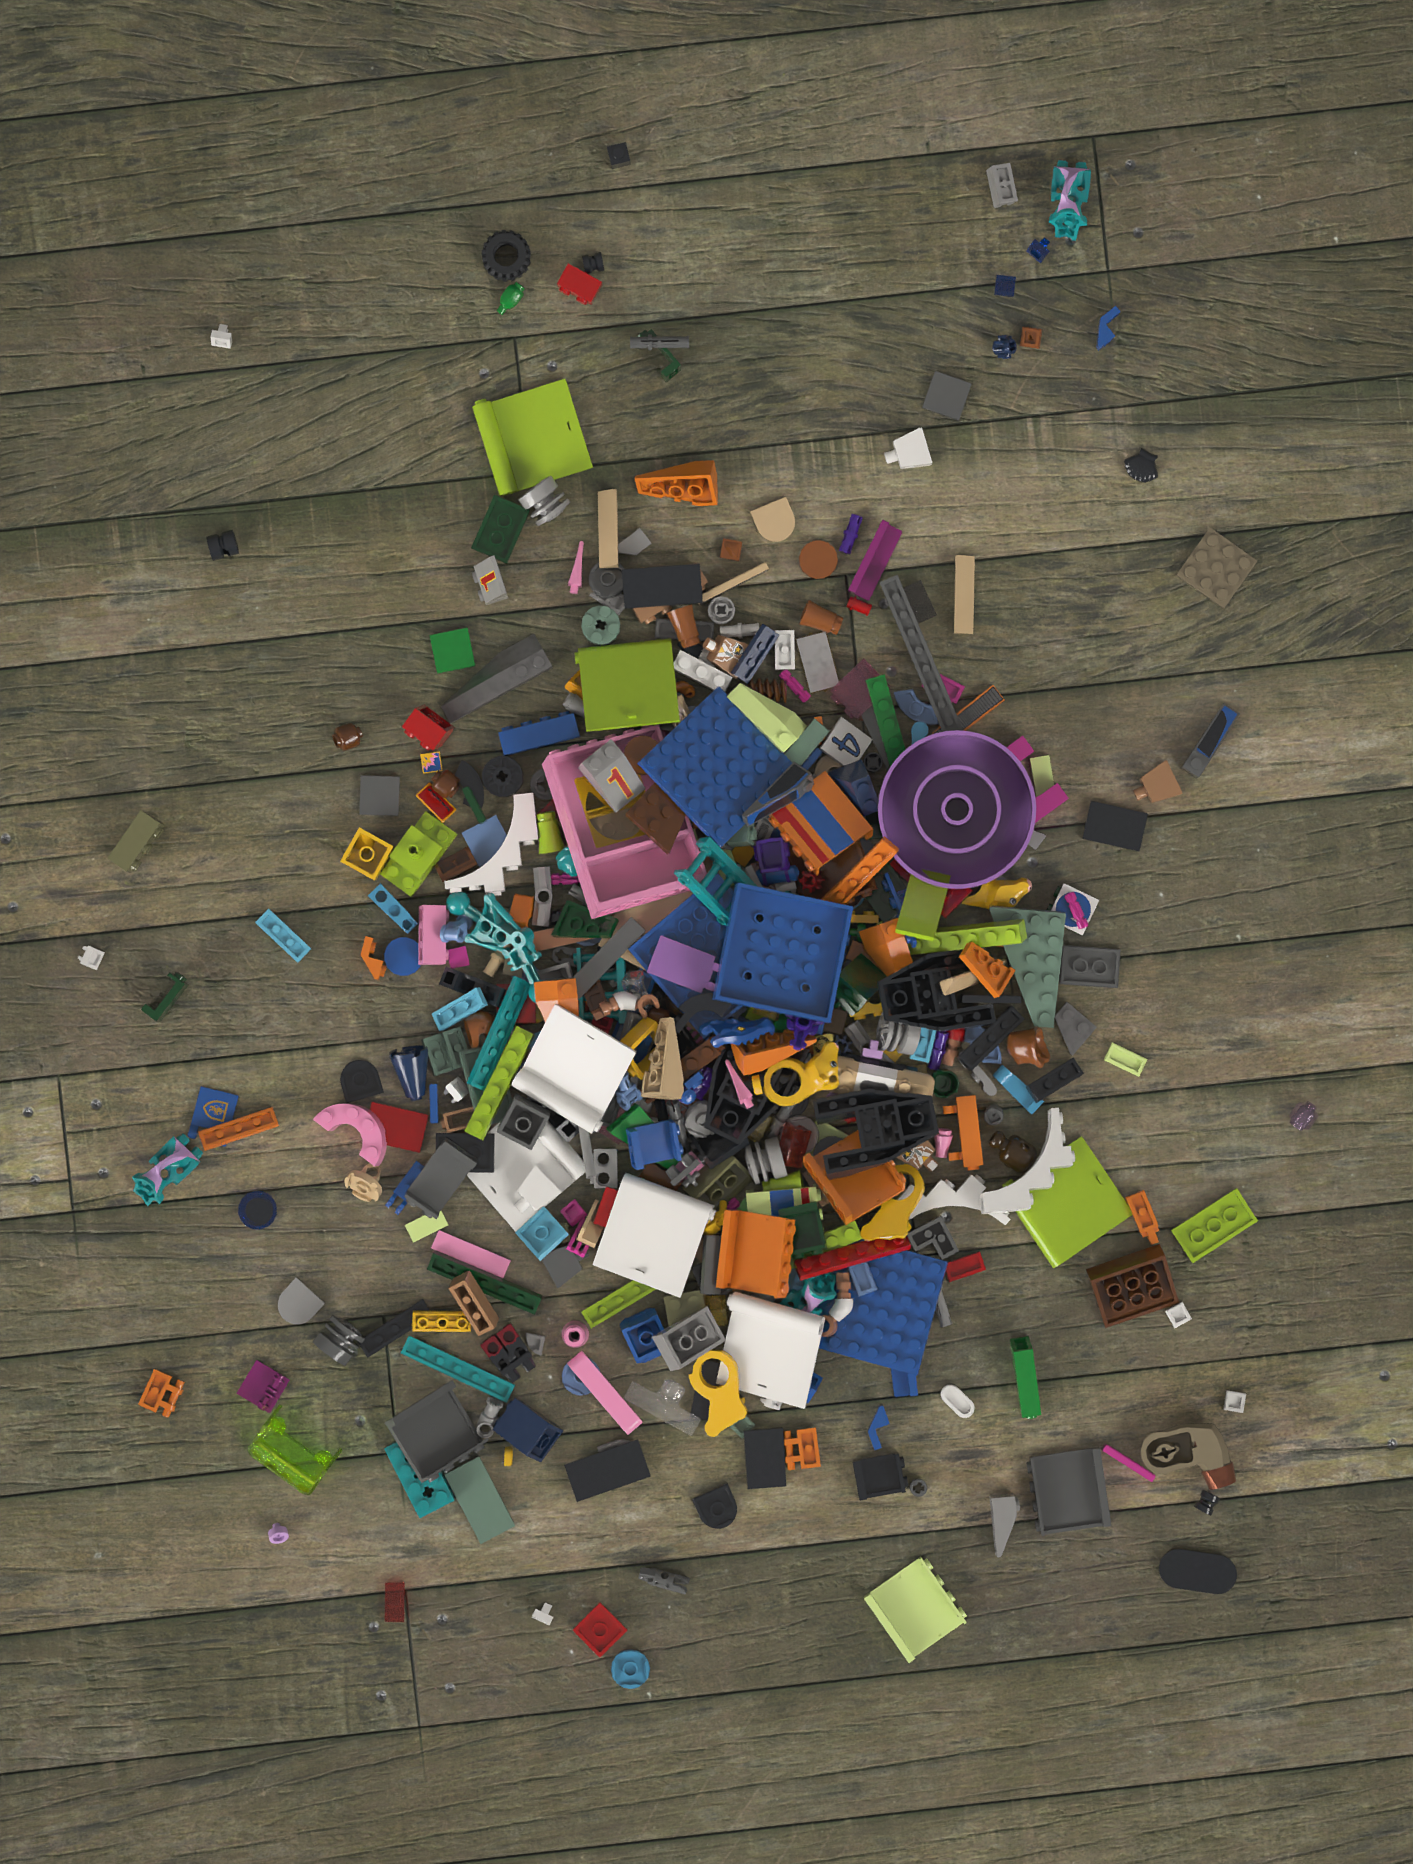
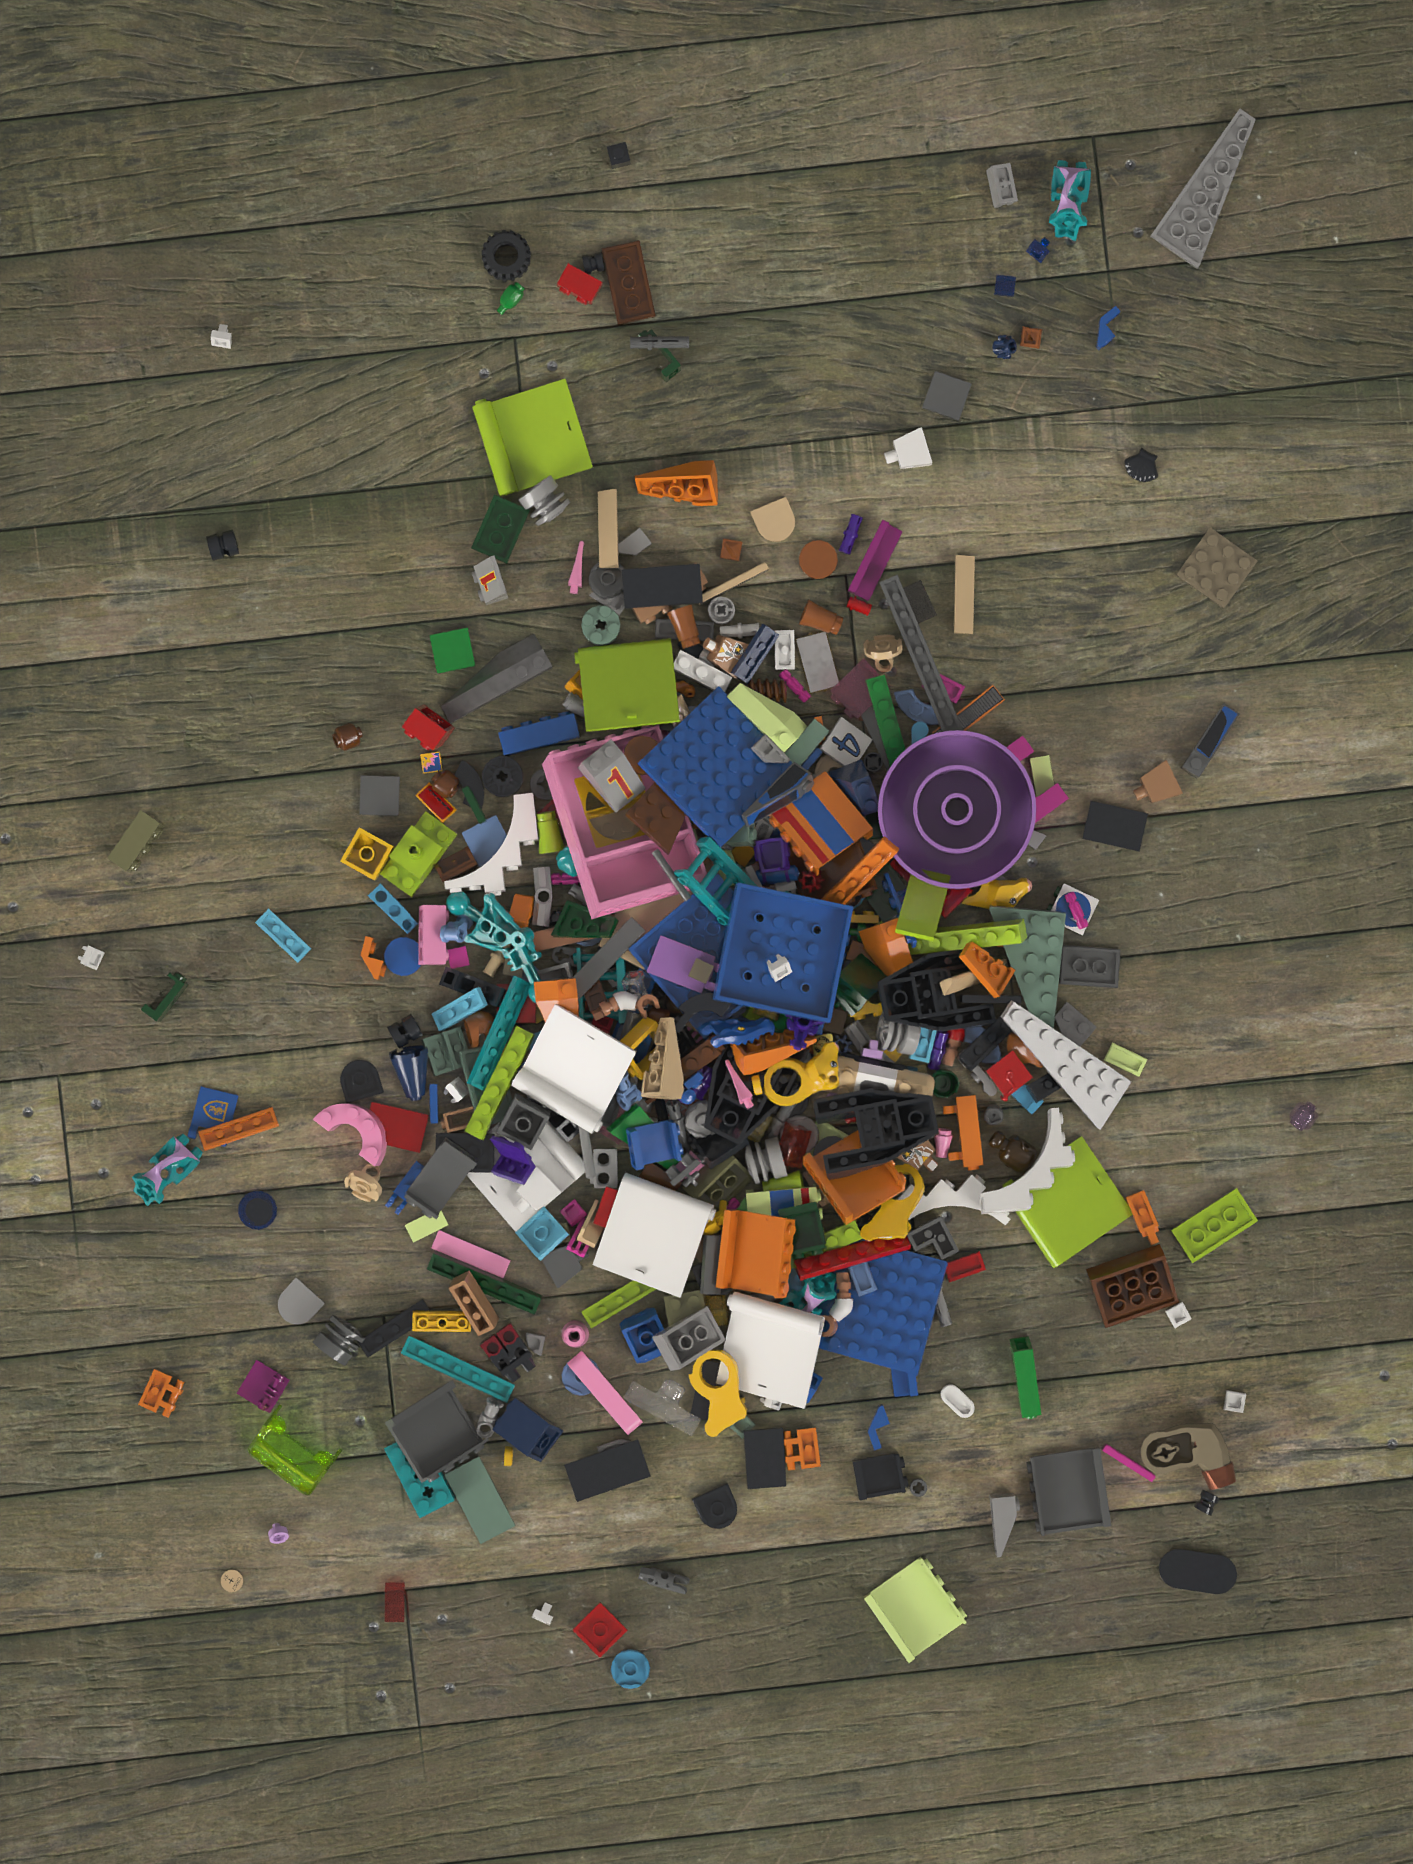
(232, 1580): none -> tan piece
(412, 1031): none -> black wheel
(514, 1161): none -> dark purple bracket
(628, 282): none -> reddish brown tile
(670, 873): none -> dark grey bar
(701, 971): none -> dark tan tile
(769, 751): none -> light grey tile
(779, 968): none -> white tile
(883, 648): none -> tan tile
(1009, 1074): none -> red hat
(1080, 1074): none -> wing
(1195, 211): none -> light grey wing

